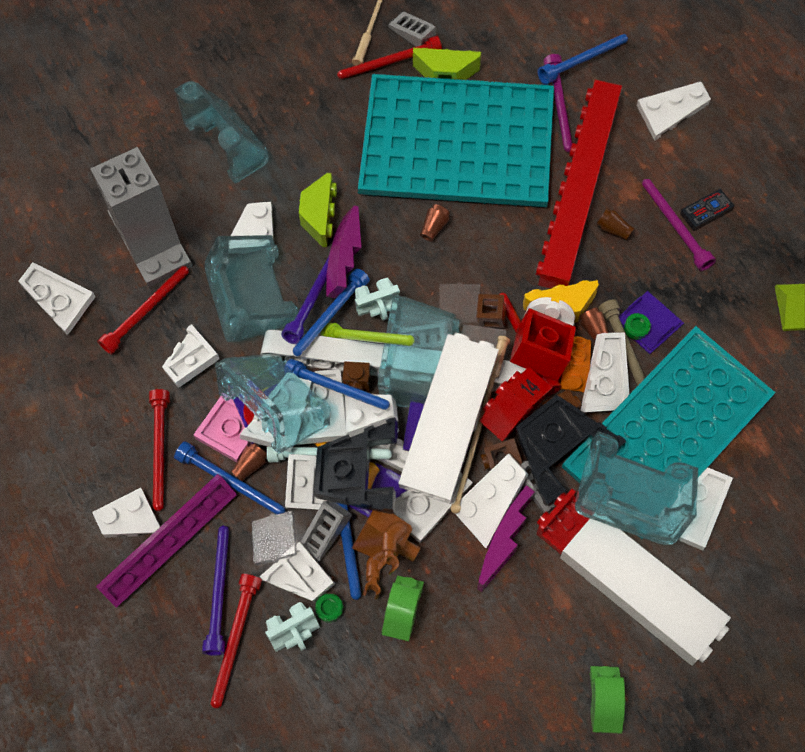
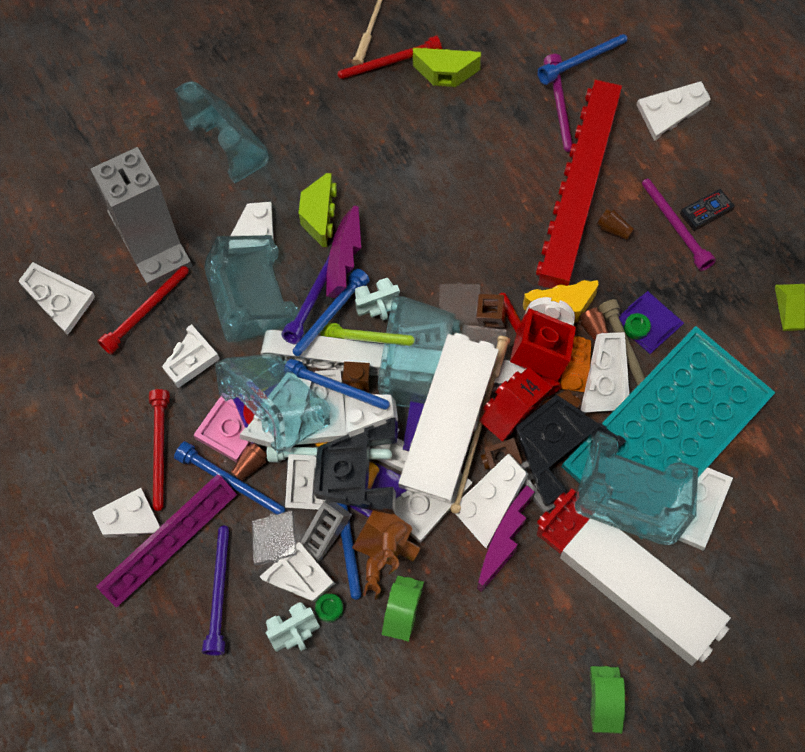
(248, 586): red piece -> none
(427, 29): light grey slope -> none
(434, 222): copper cone -> none
(457, 140): teal plate -> none

